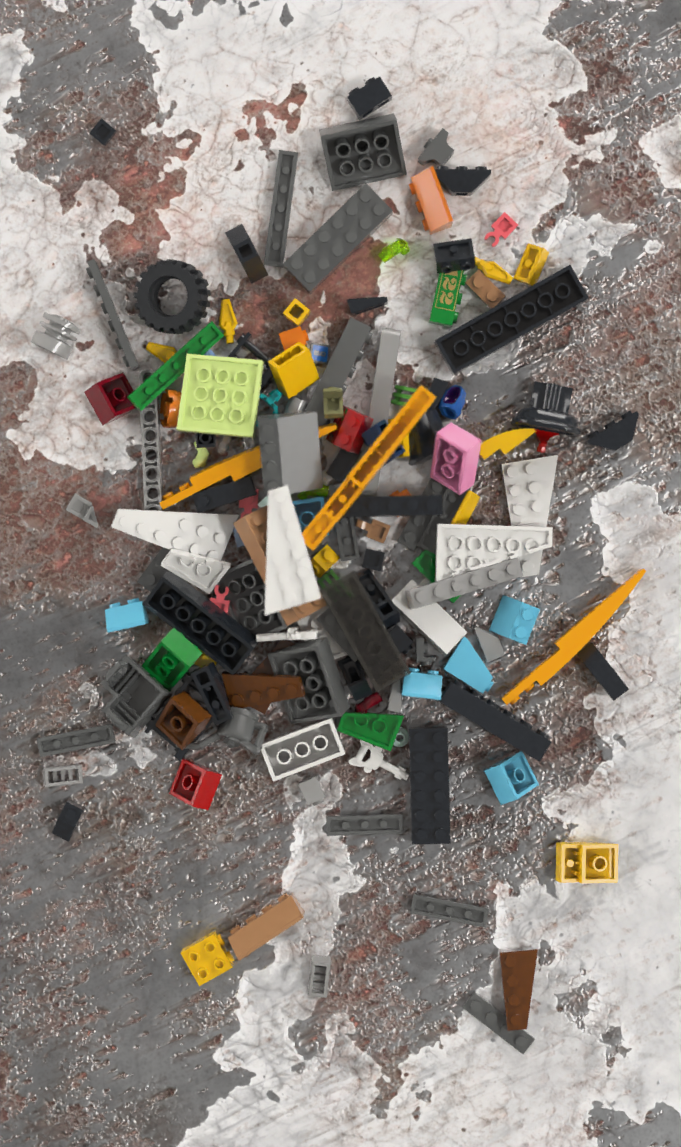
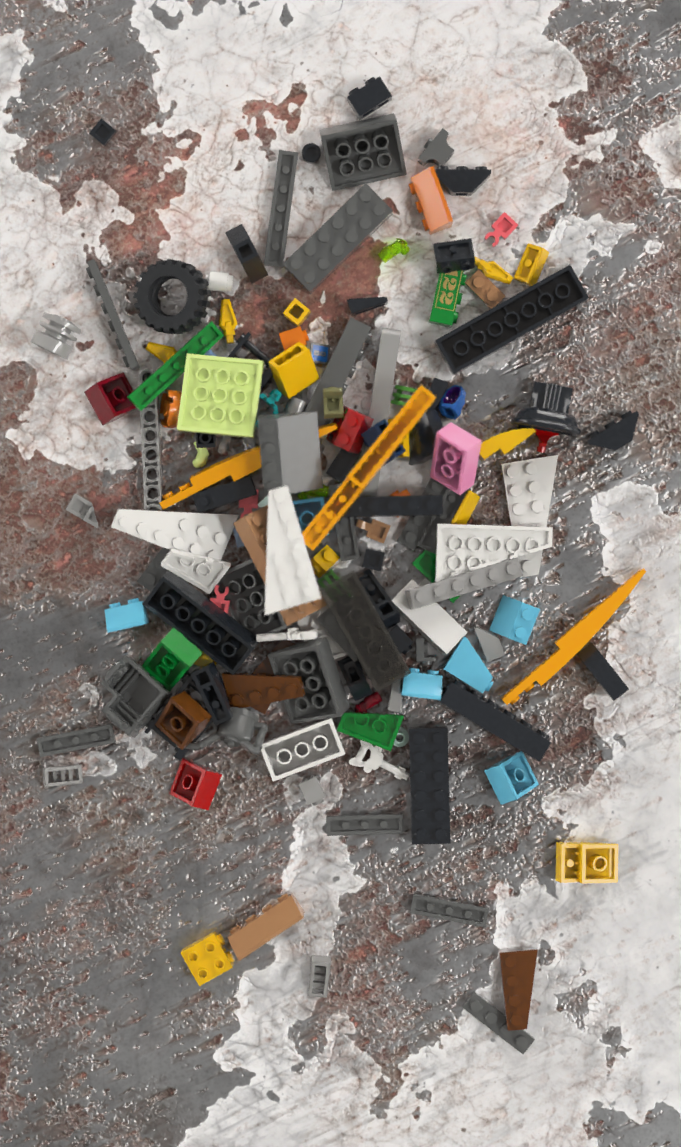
(68, 820): black slope -> none
(220, 281): none -> white brick
(311, 153): none -> black tile

